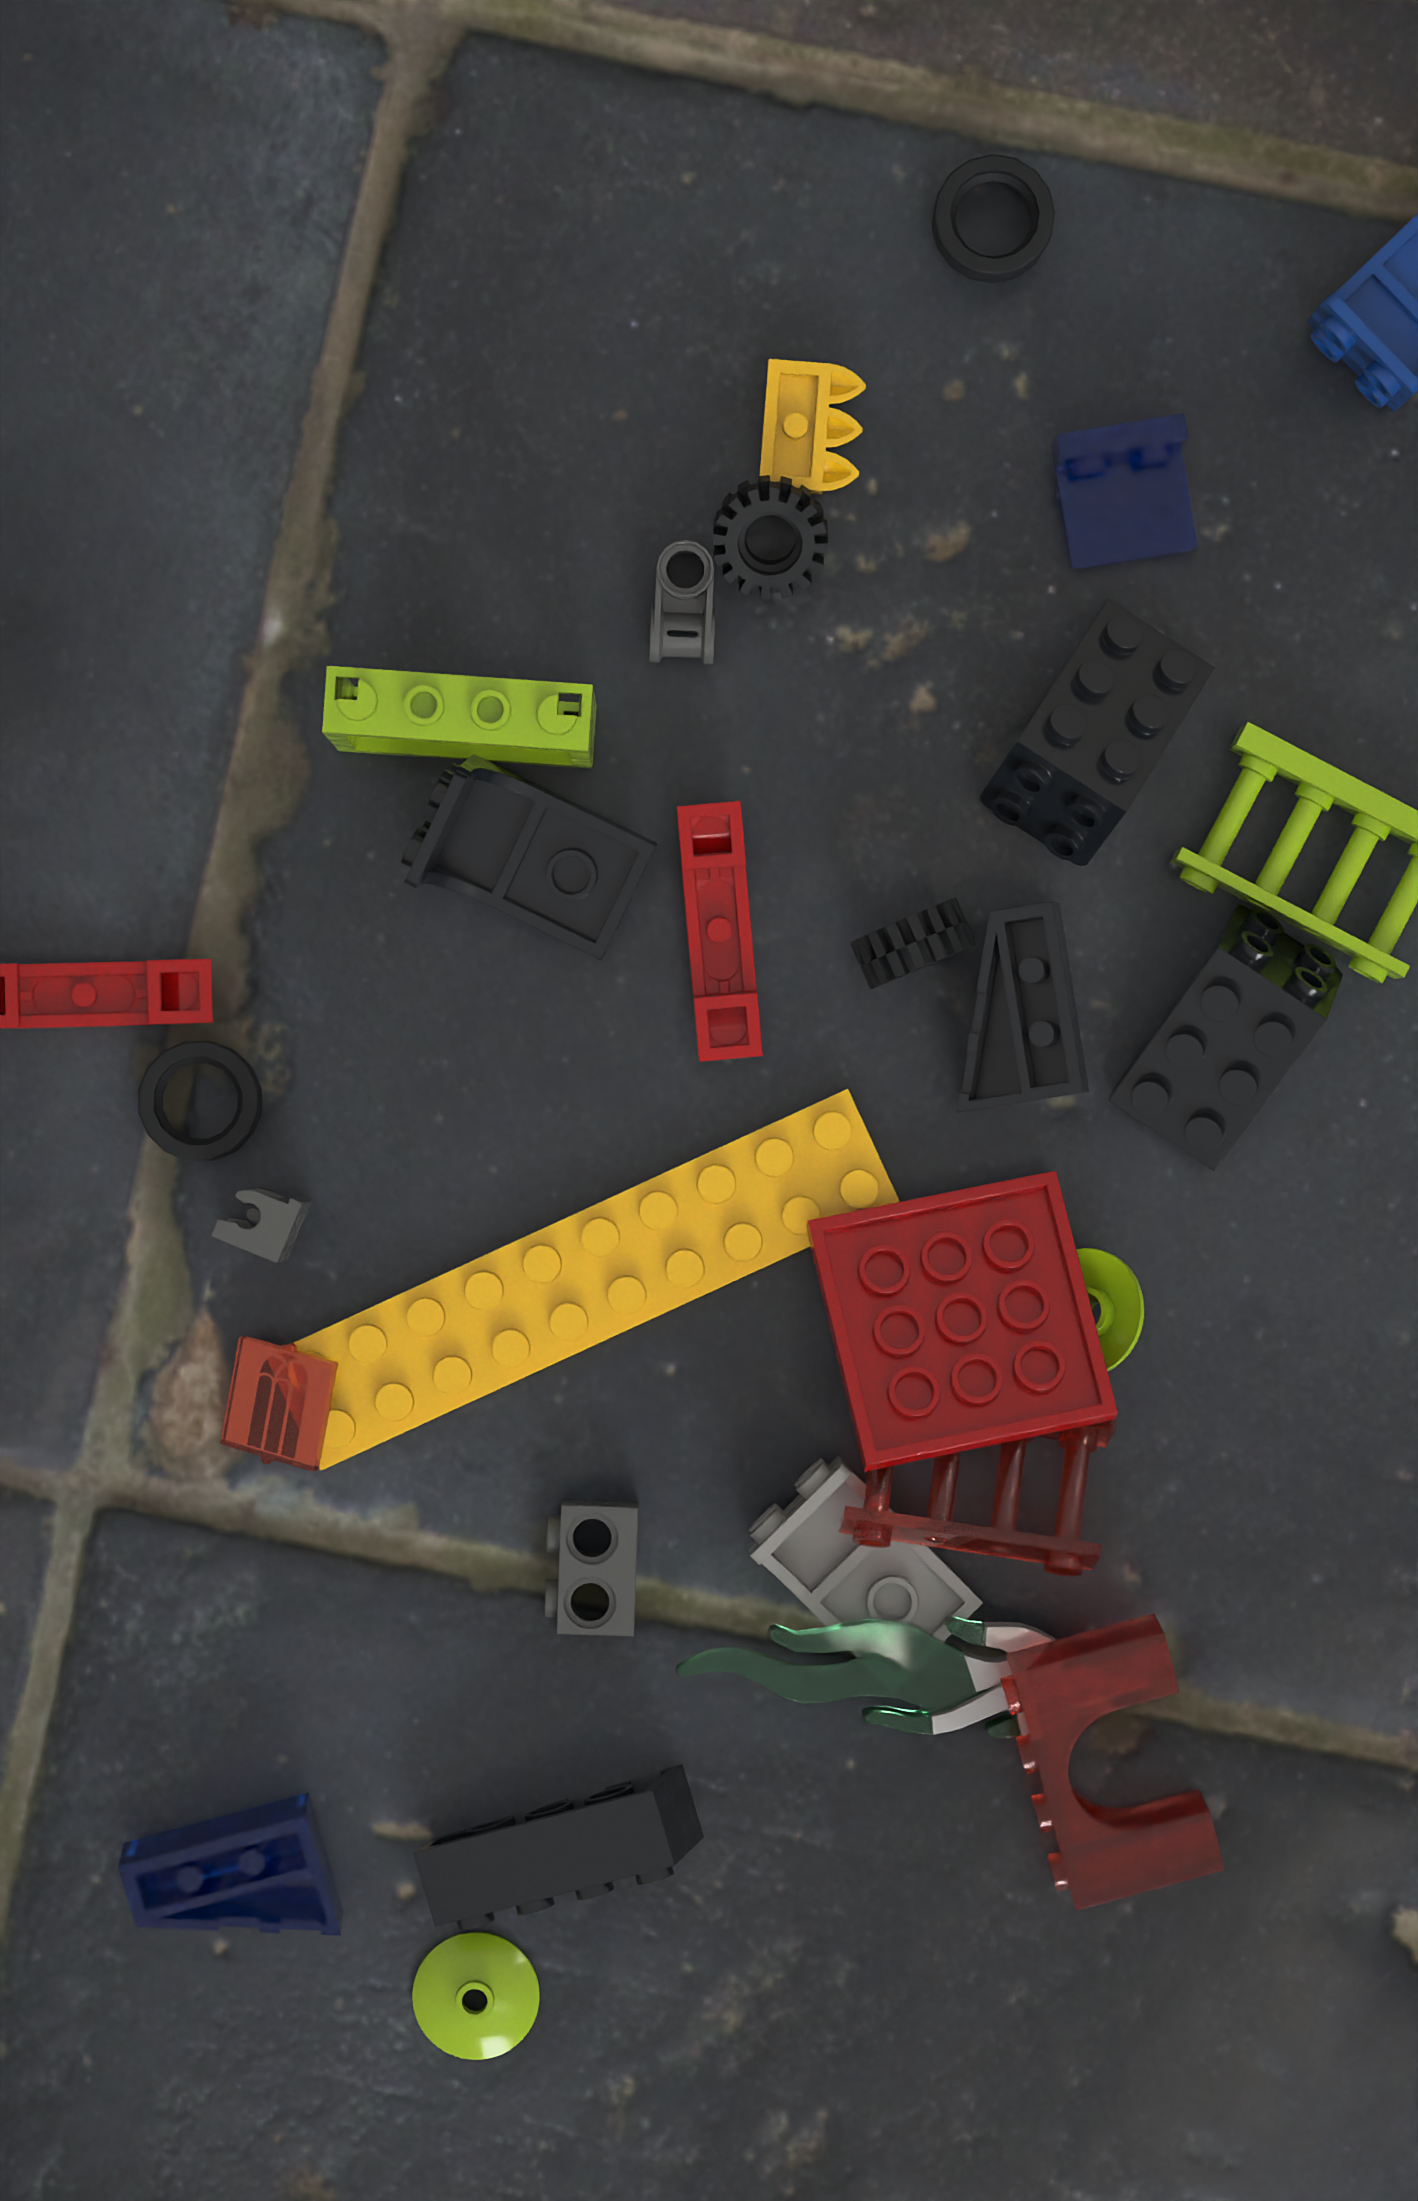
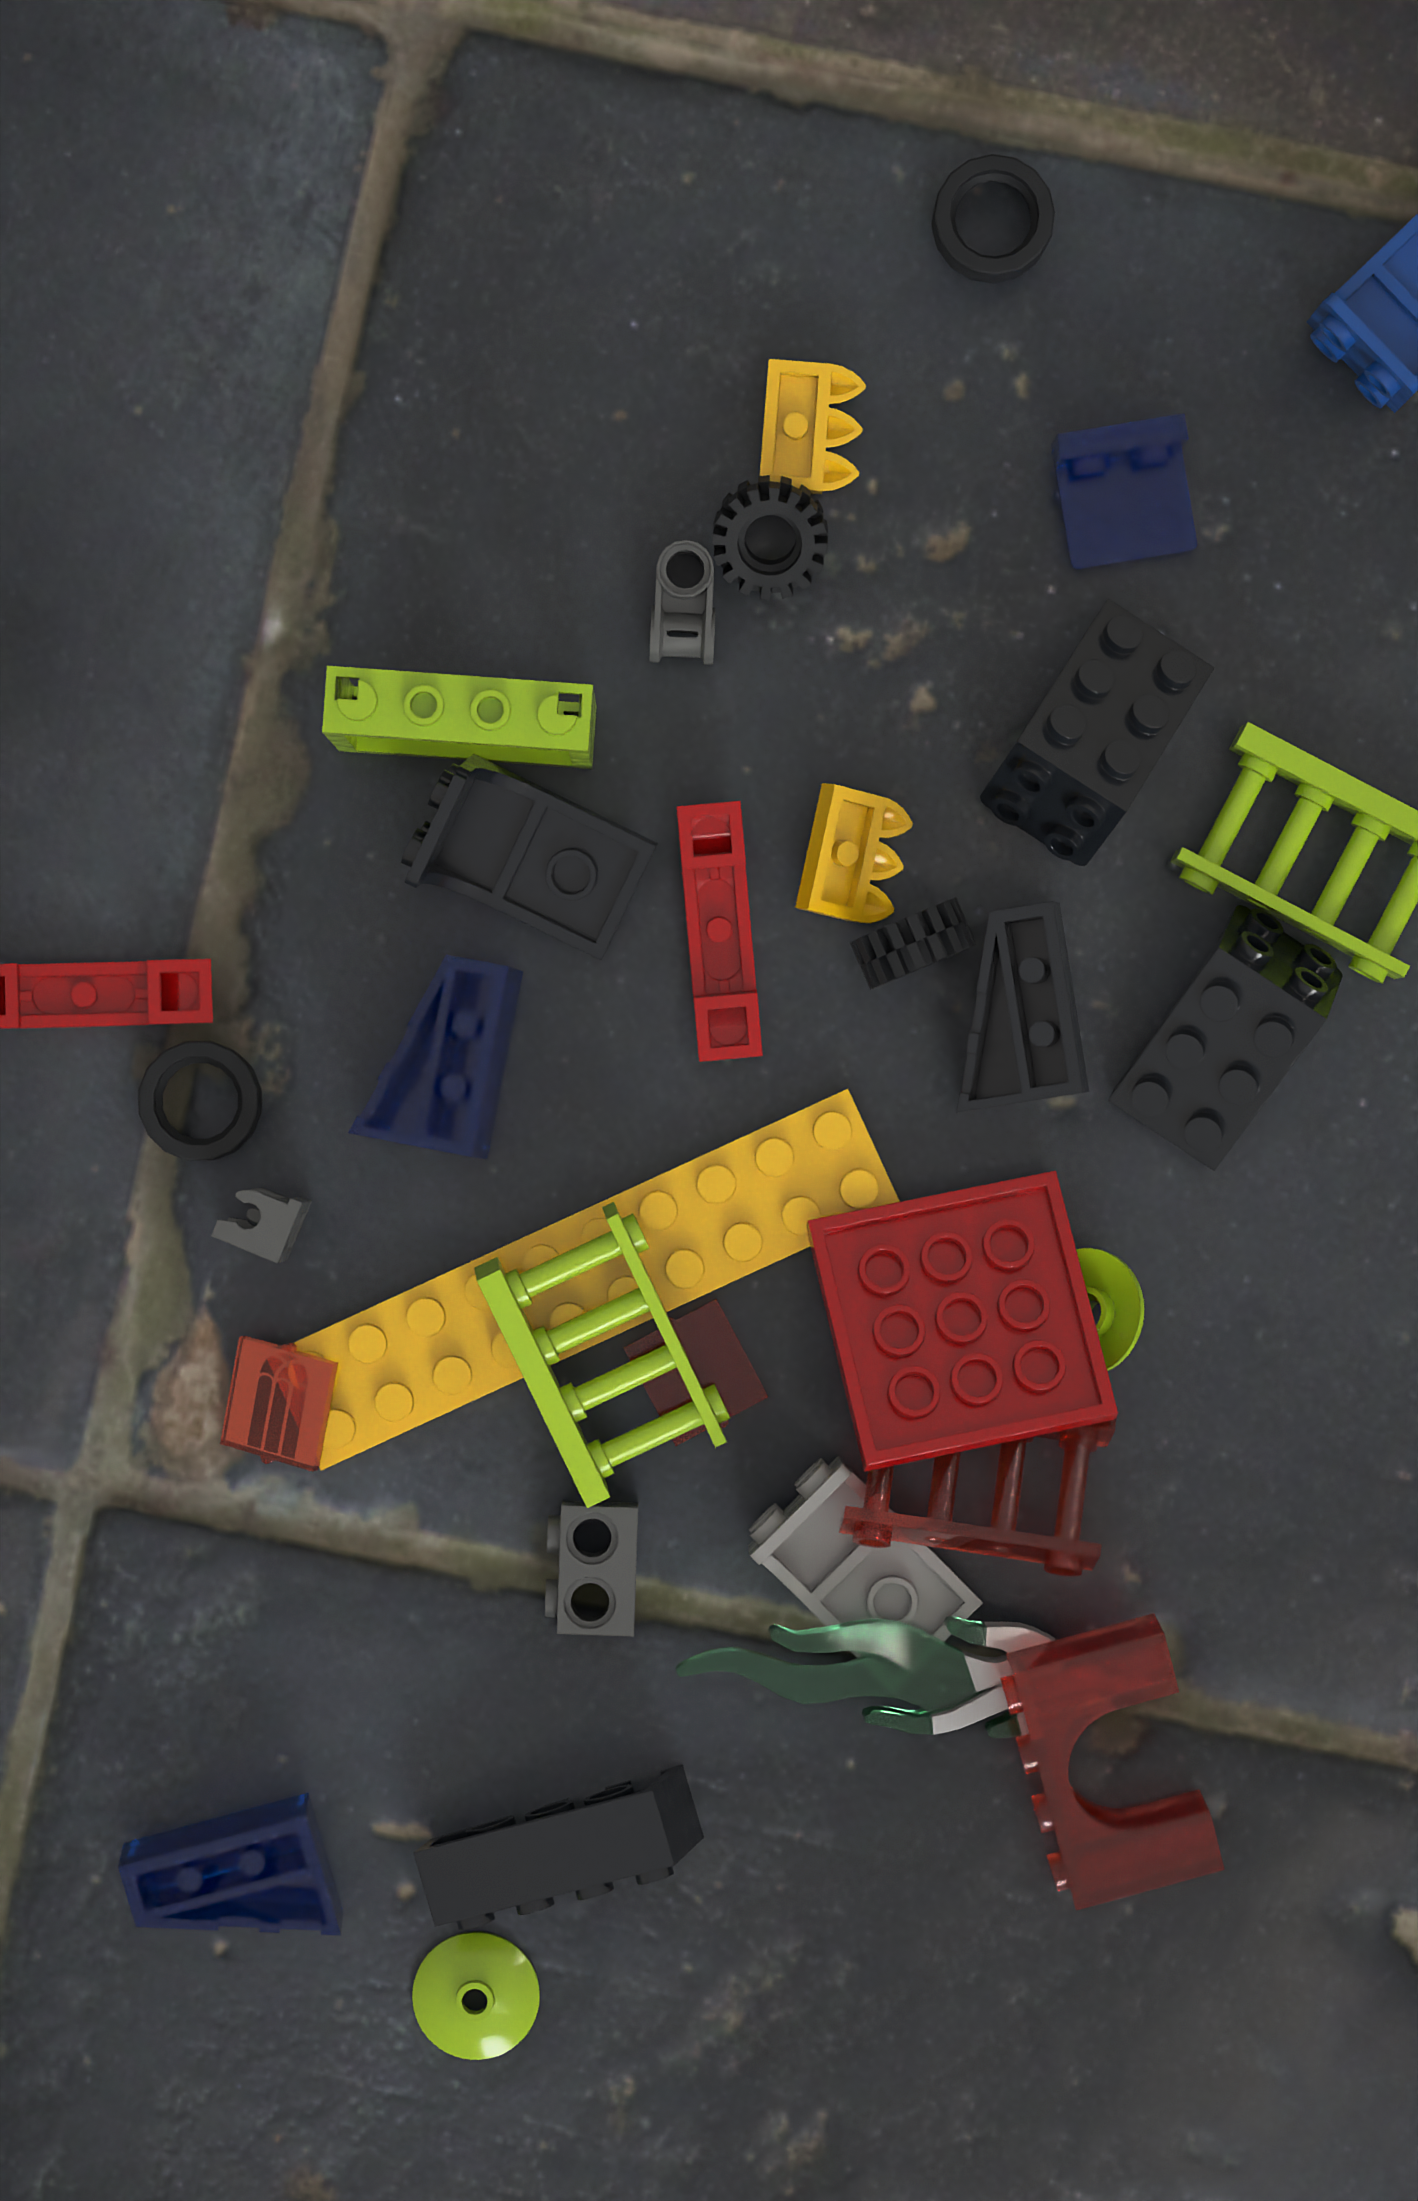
(450, 1064): none -> clear blue wedge
(540, 1348): none -> lime fence
(715, 1359): none -> clear red piece
(848, 854): none -> yellow plate

